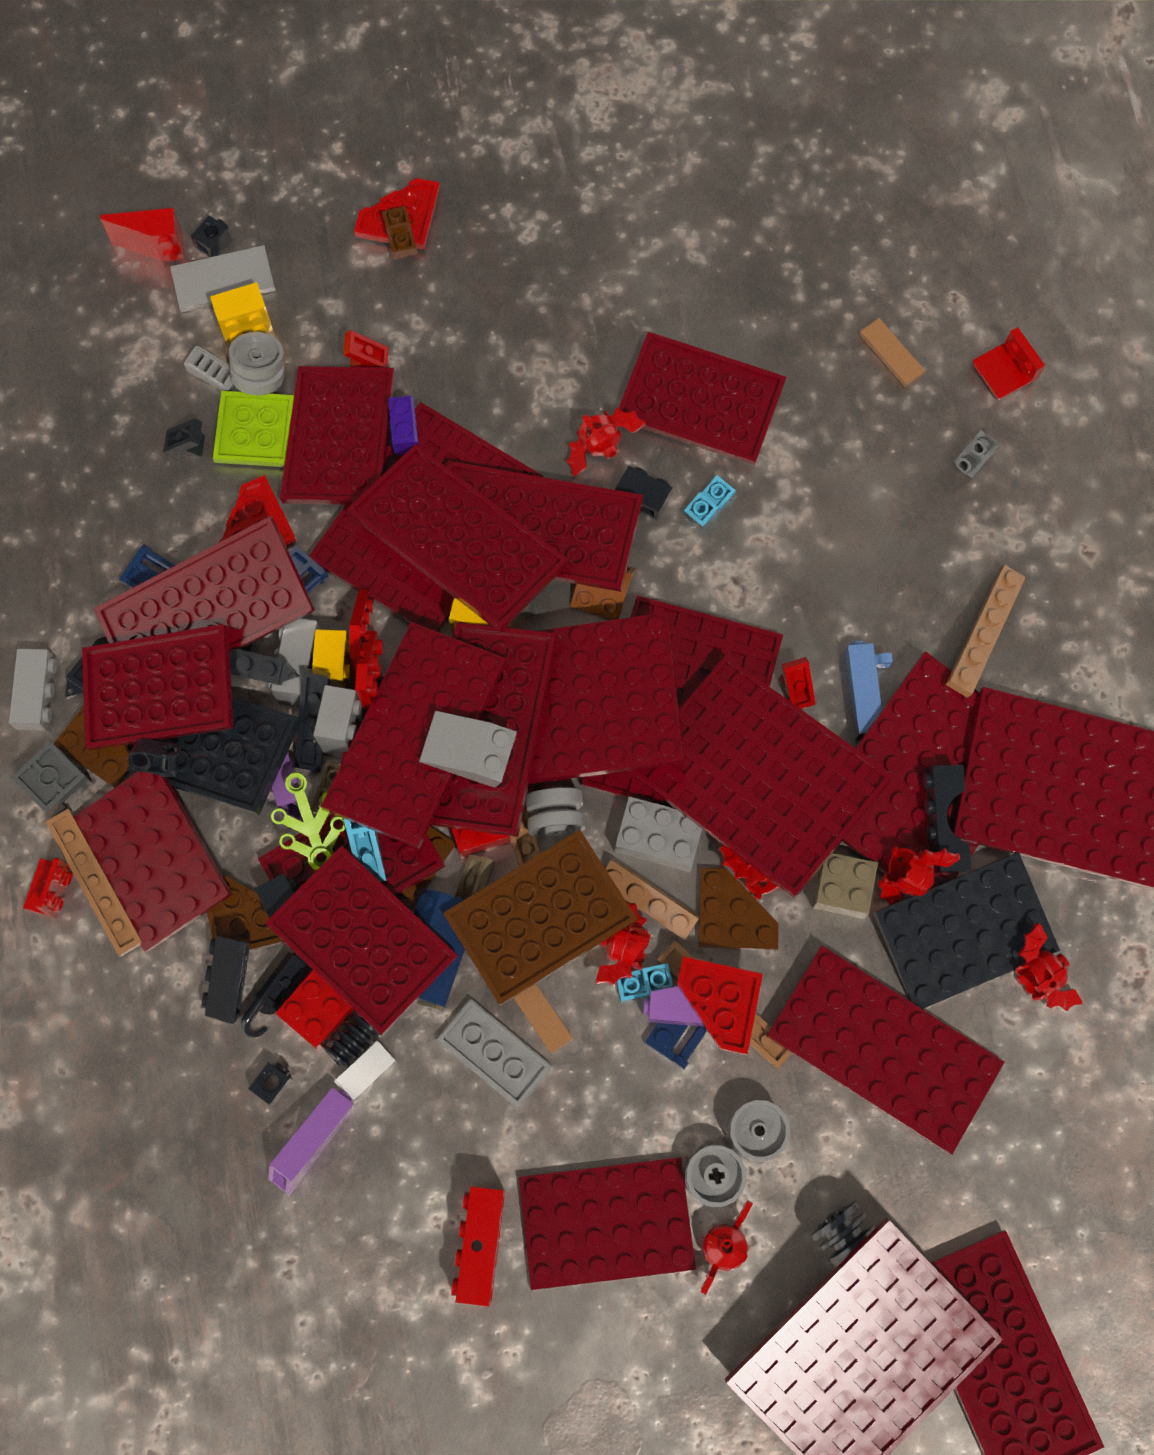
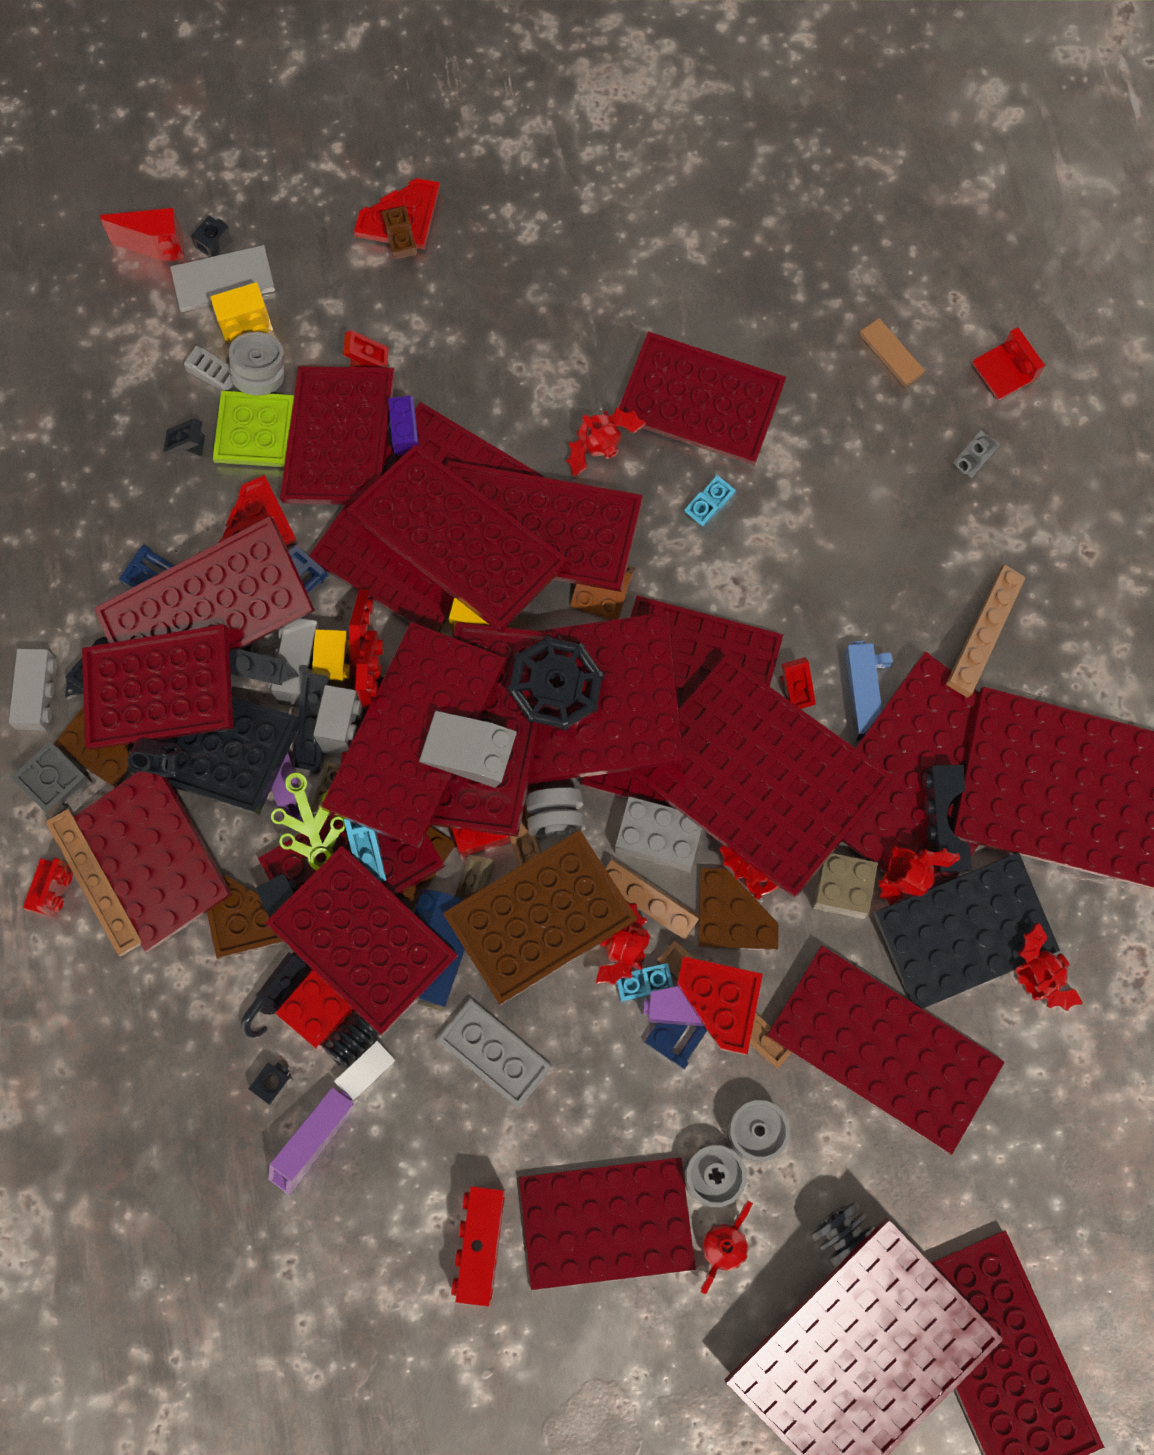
(226, 977): black slope -> none
(543, 690): none -> black plate
(543, 1019): medium nougat tile -> none
(654, 491): black brick -> none

